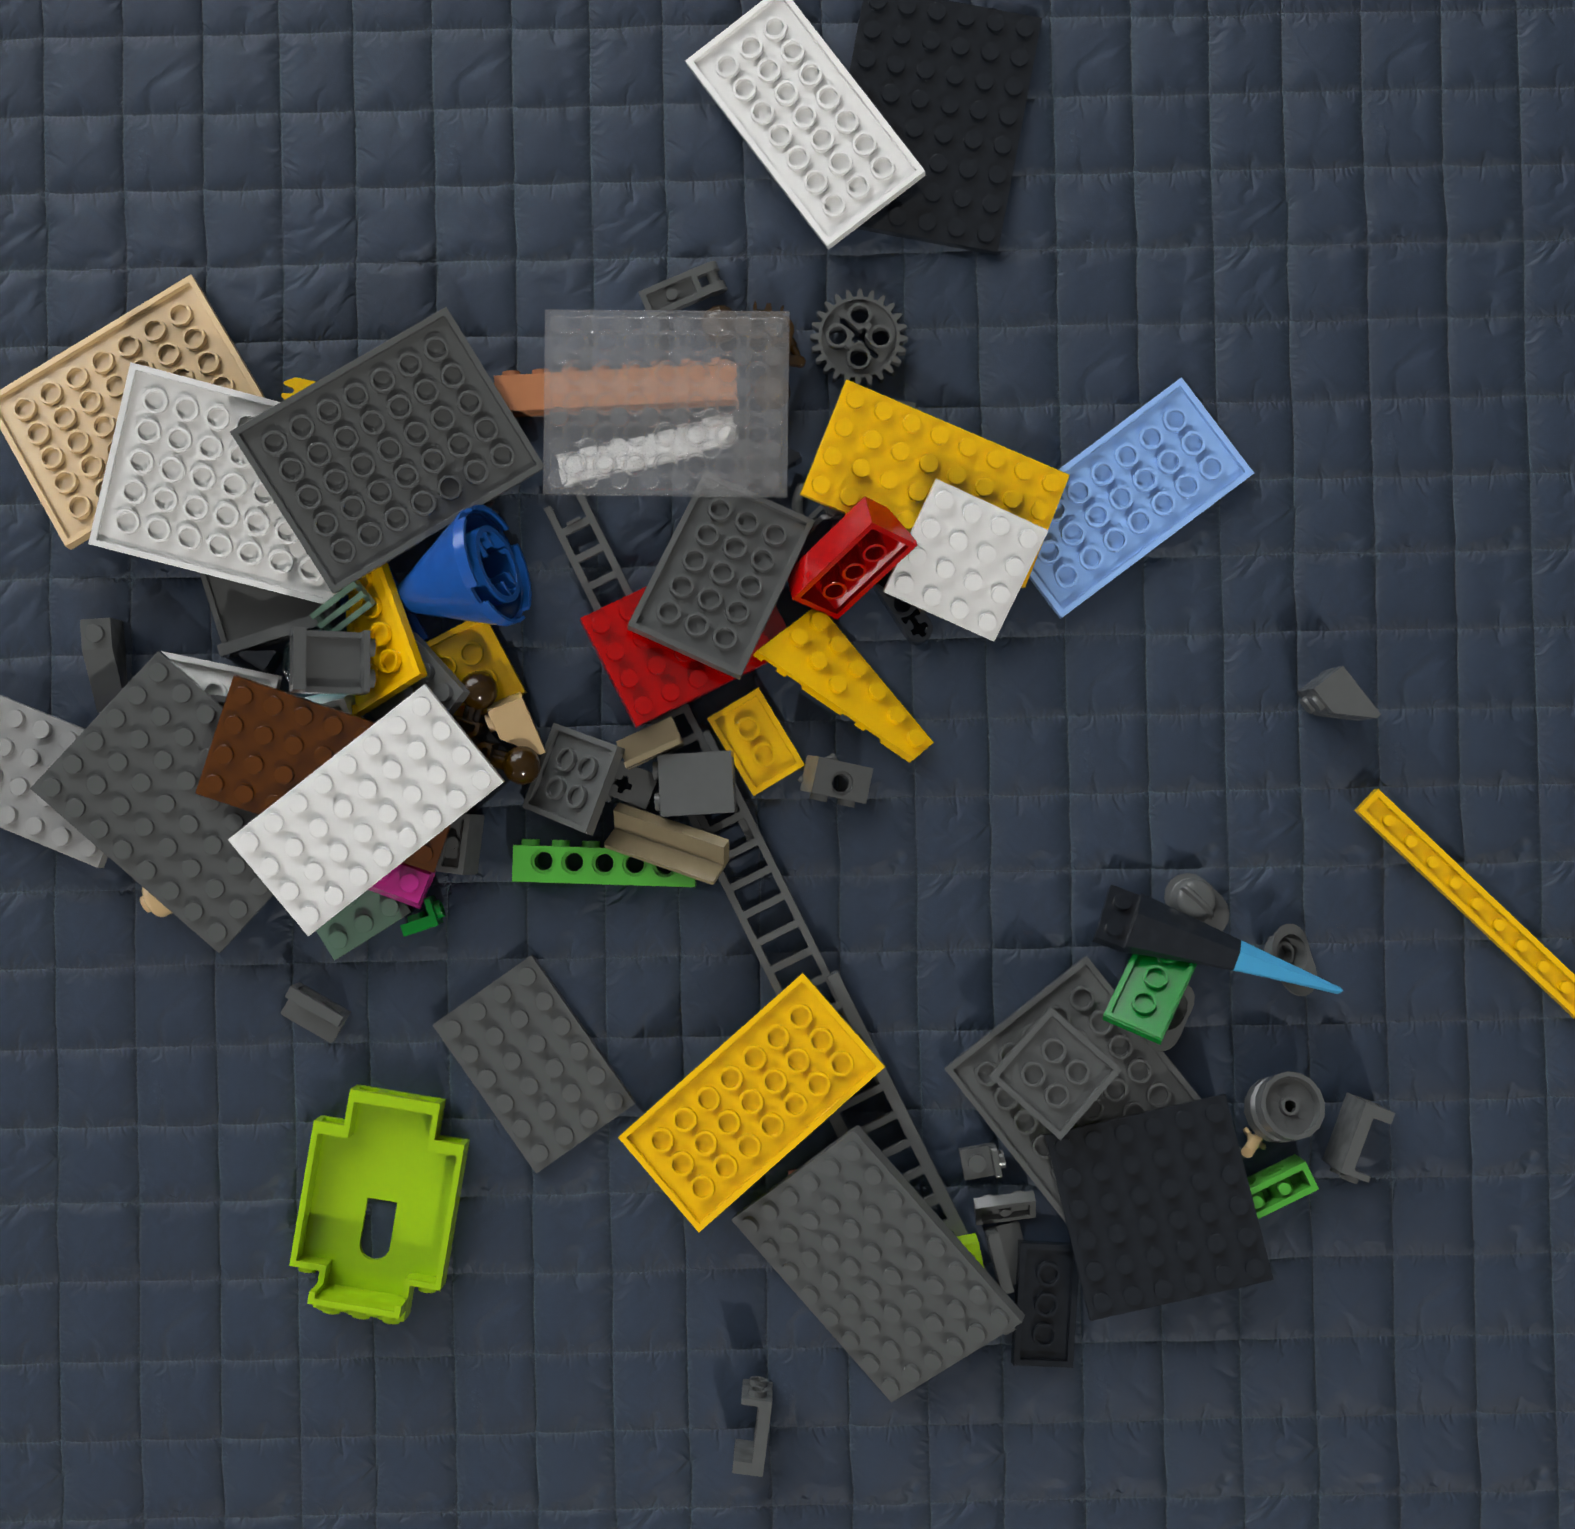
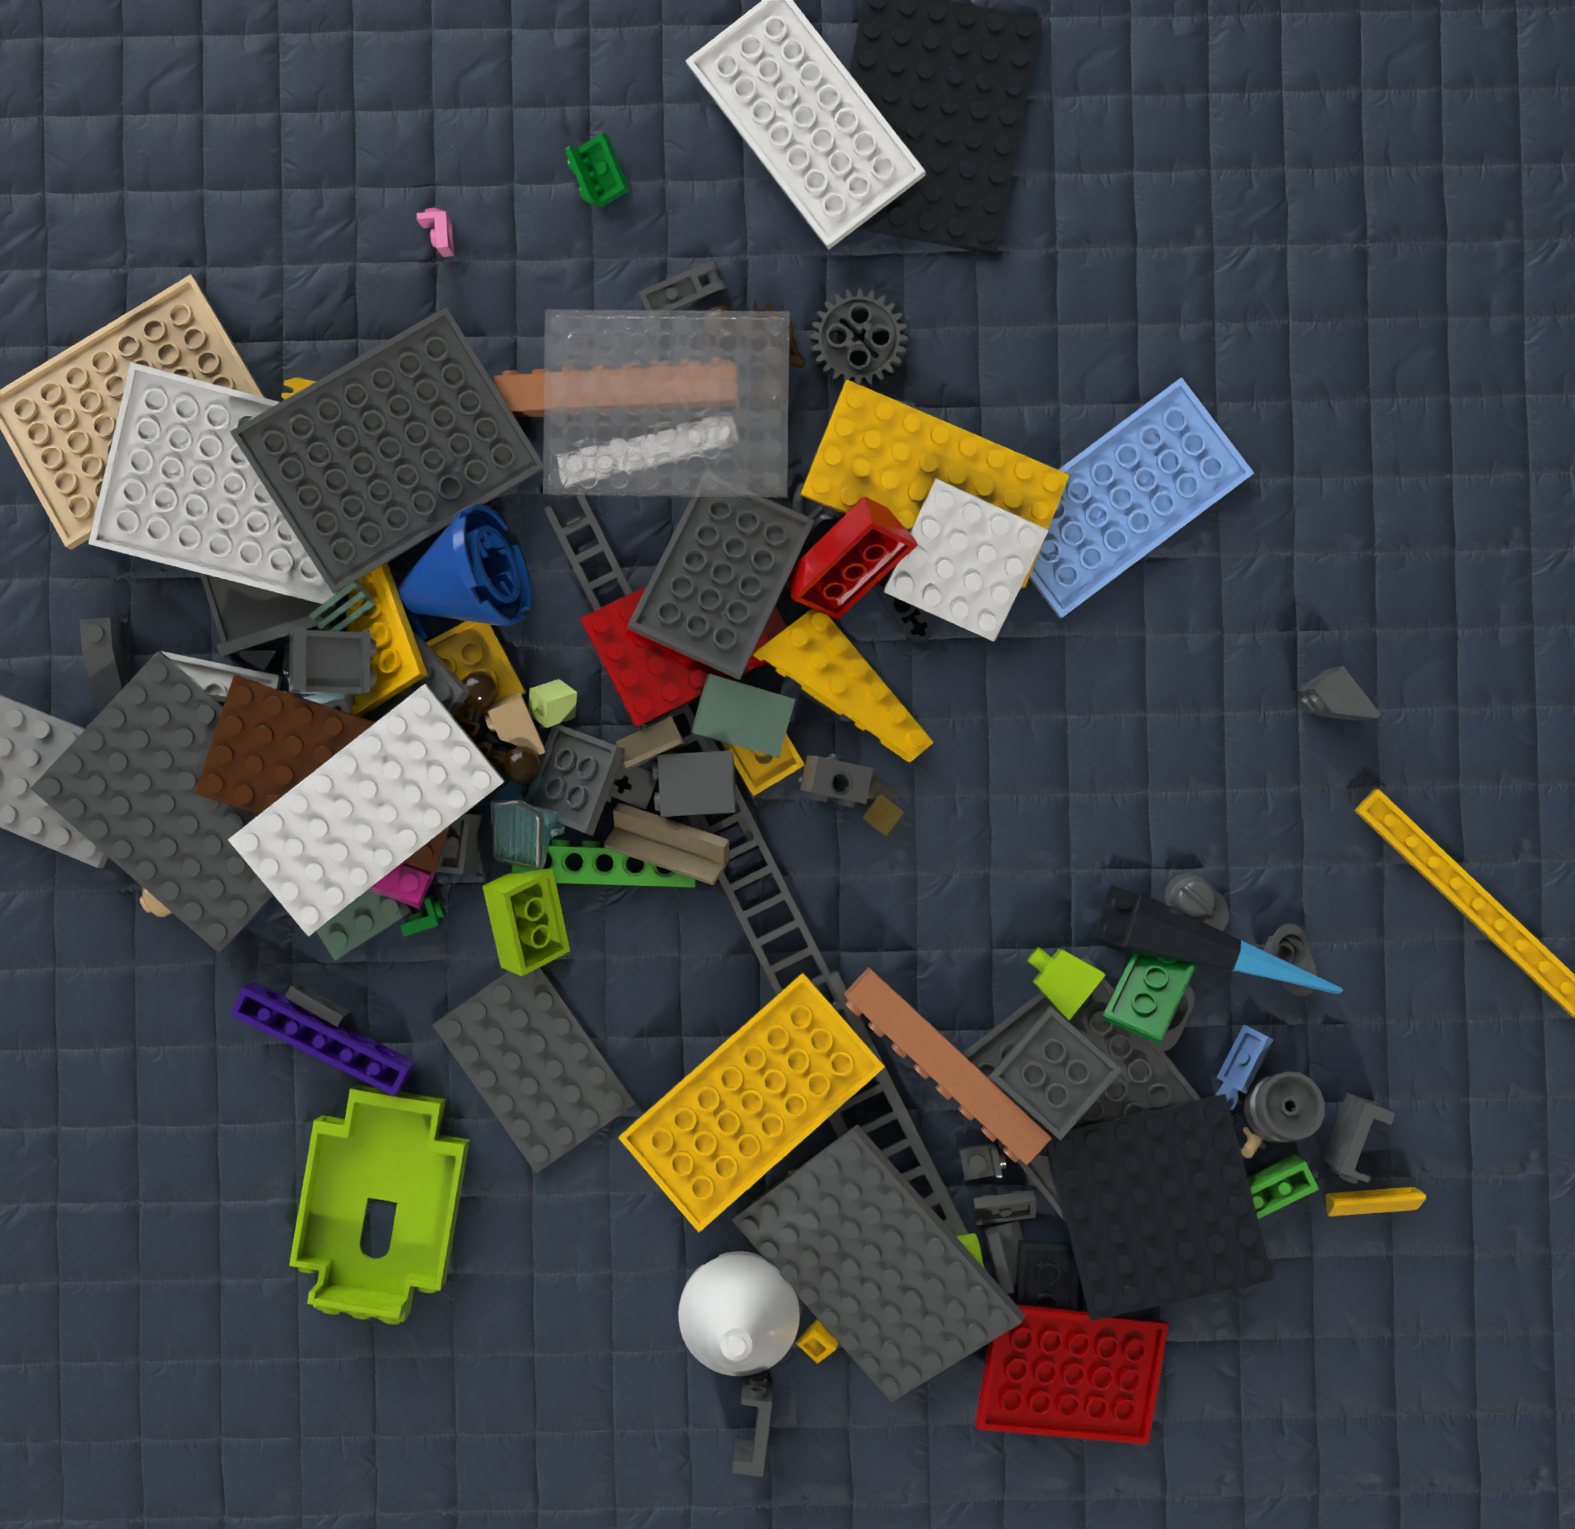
(321, 1039): none -> dark purple brick
(441, 229): none -> bright pink bracket
(523, 832): none -> clear light blue piece
(526, 920): none -> lime slope
(552, 703): none -> yellowish green panel
(597, 171): none -> green bracket
(738, 1314): none -> white cone
(743, 715): none -> sand green tile
(817, 1342): none -> yellow slope
(883, 815): none -> clear yellow plate
(947, 1066): none -> nougat brick
(1064, 979): none -> lime torso
(1073, 1376): none -> red plate
(1243, 1063): none -> medium blue plate
(1374, 1201): none -> yellow slope

